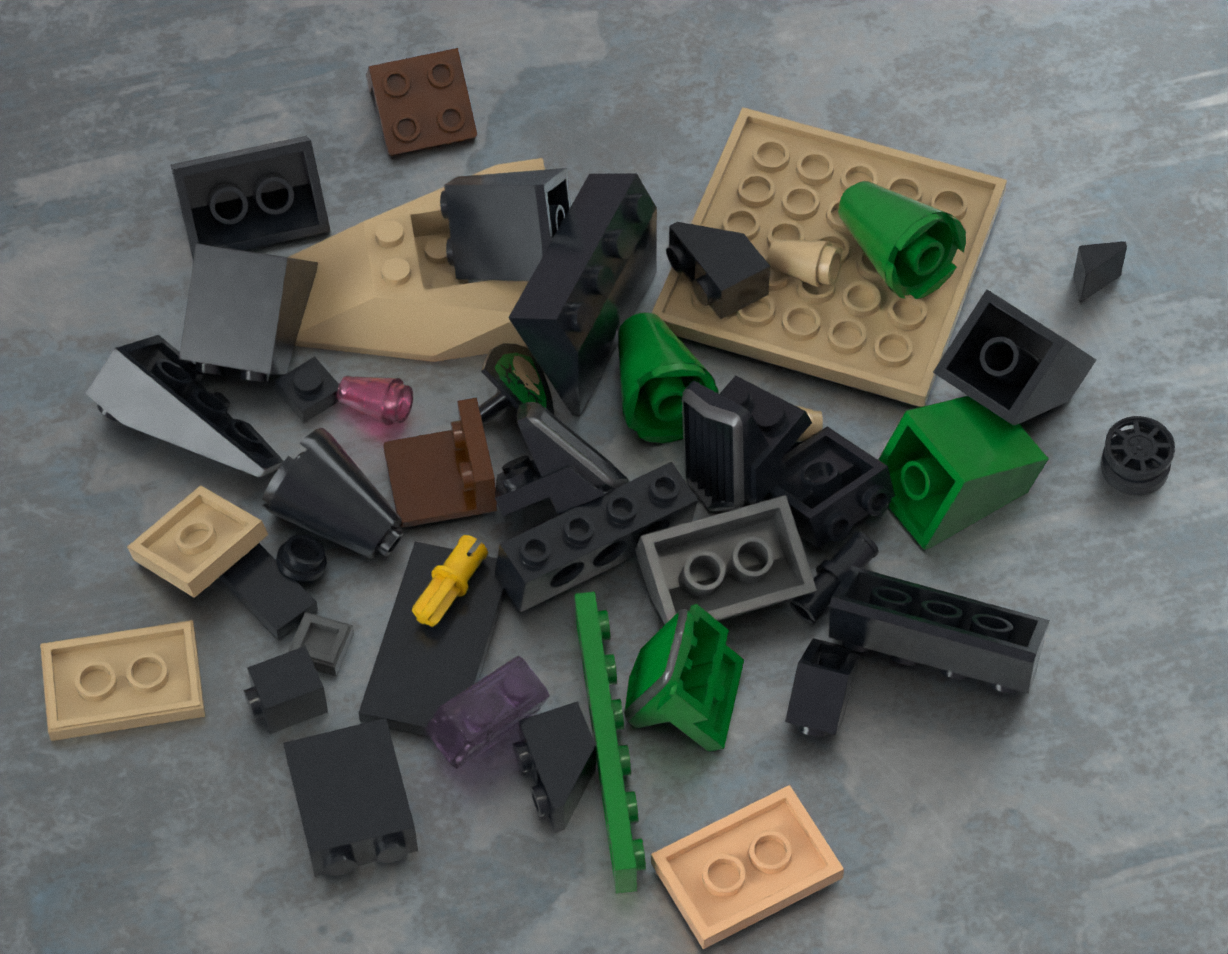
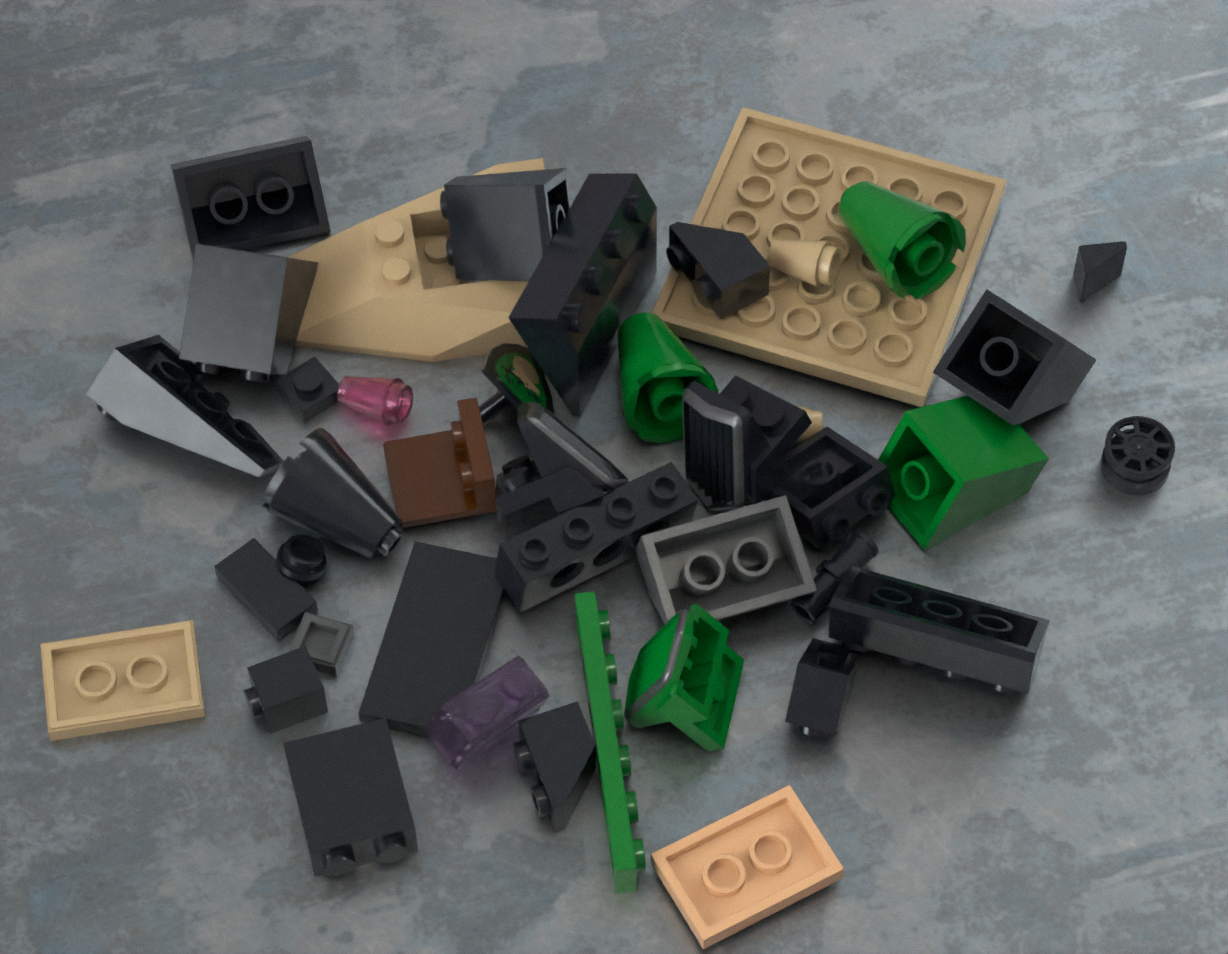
(197, 541): tan plate -> none
(422, 101): reddish brown bracket -> none
(449, 581): yellow axle -> none

